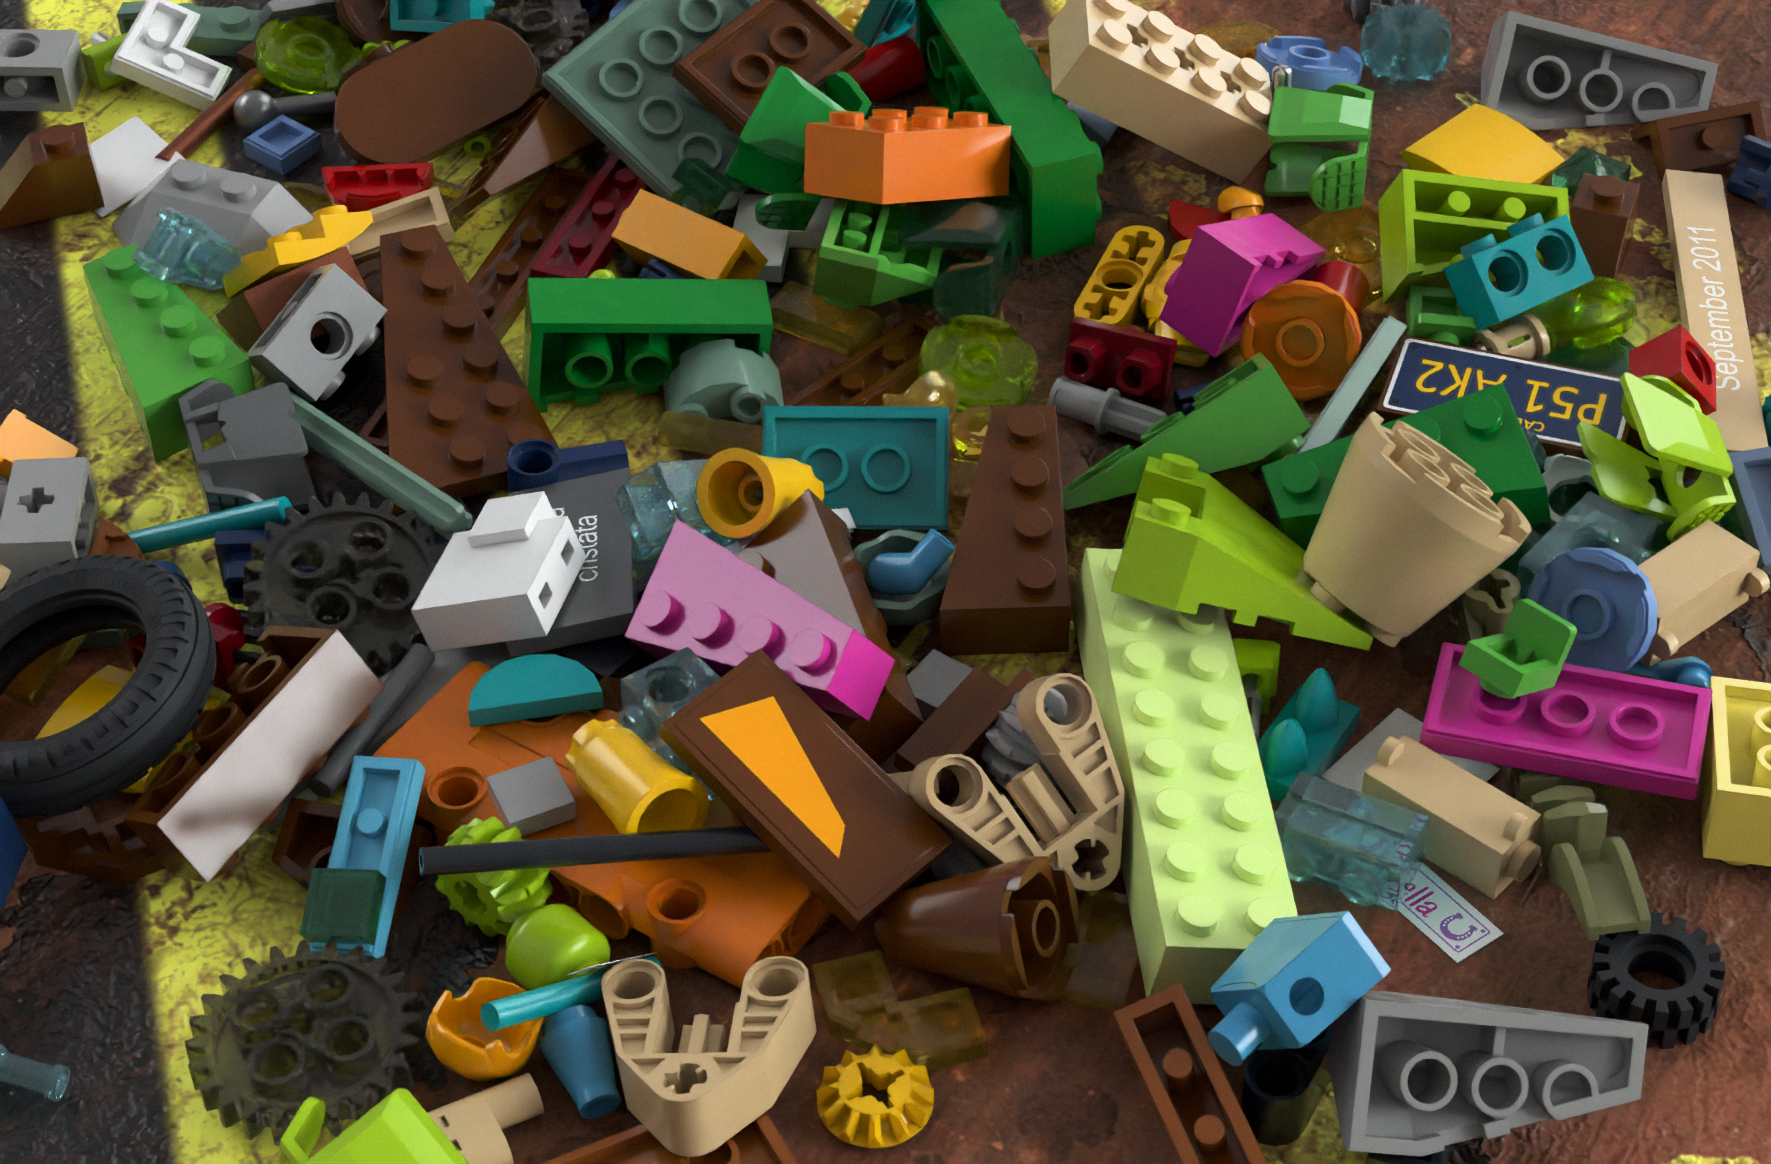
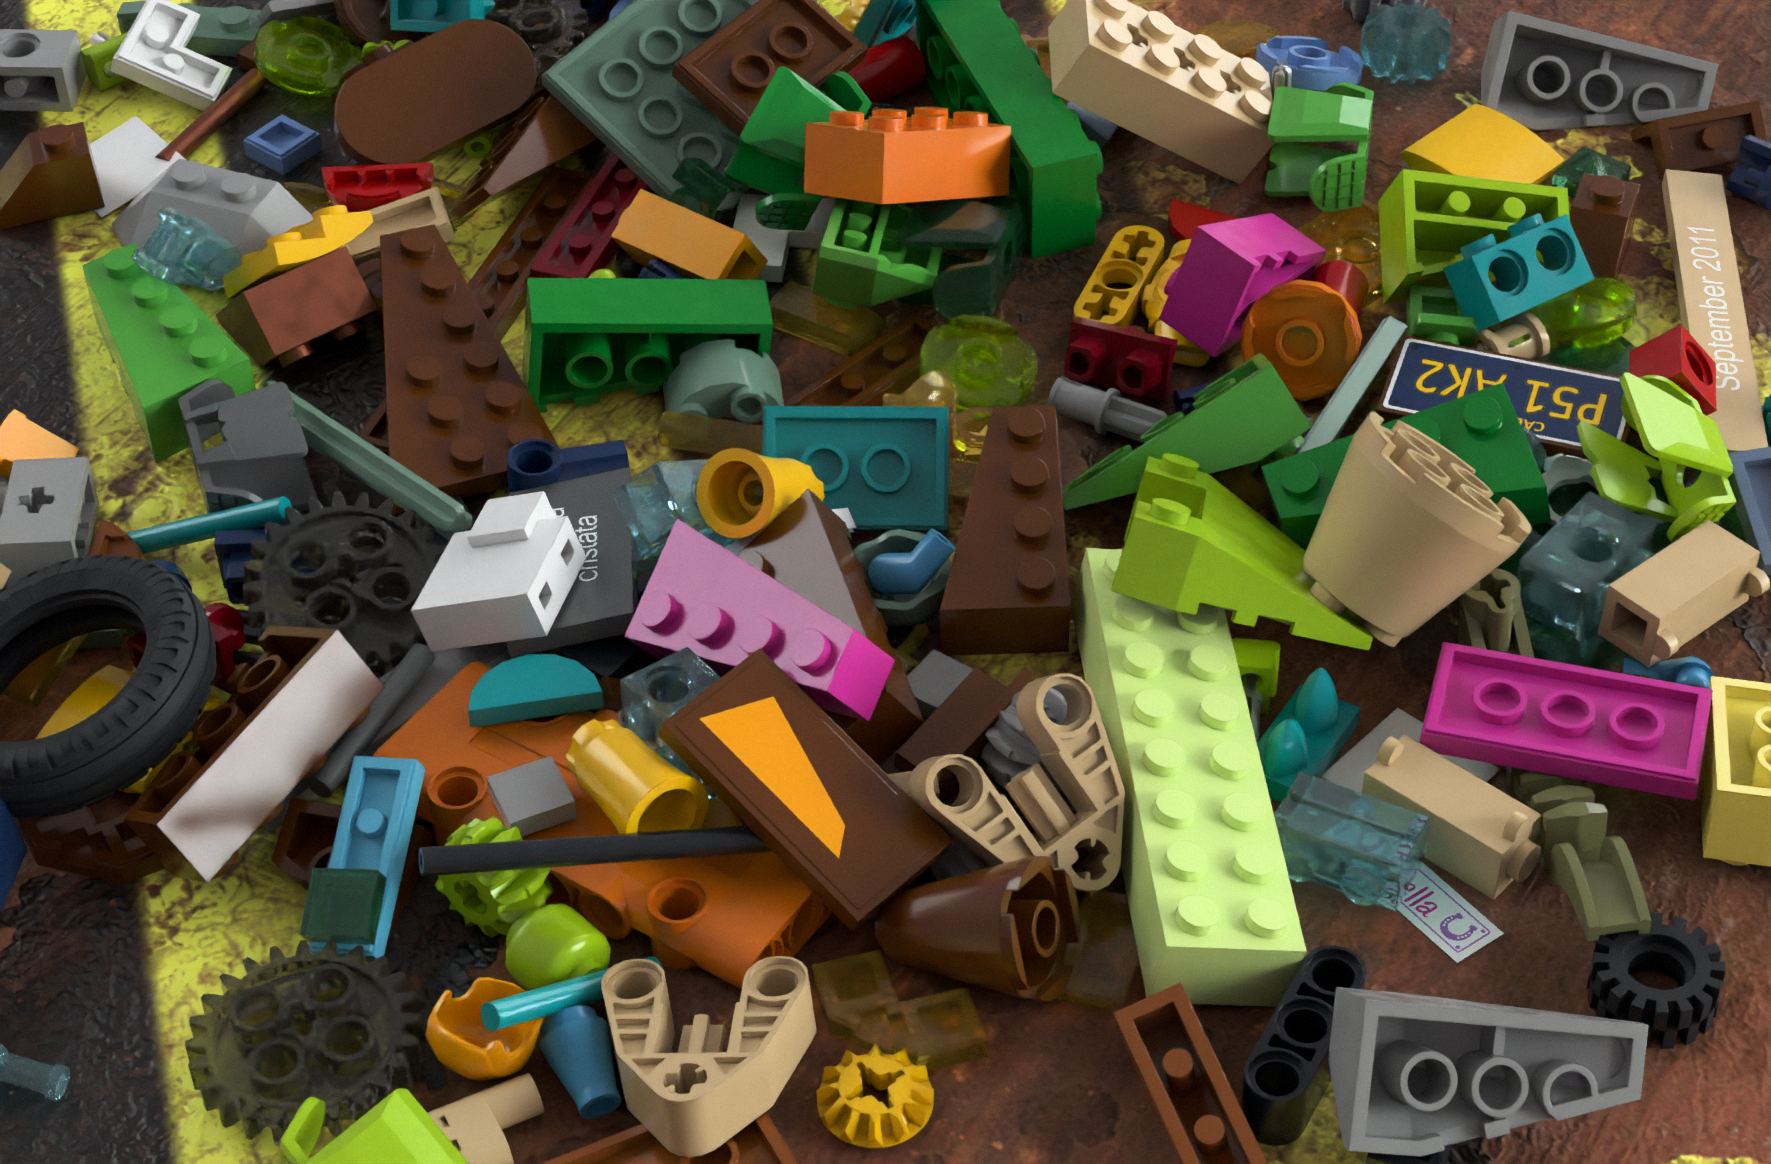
(258, 108): flat silver bar -> none
(286, 349): light grey brick -> none
(608, 964): white sticker -> none
(1240, 202): light orange arm -> none
(1293, 984): dark azure torso -> none
(1523, 656): bright green bracket -> none
(1605, 601): medium blue tile -> none

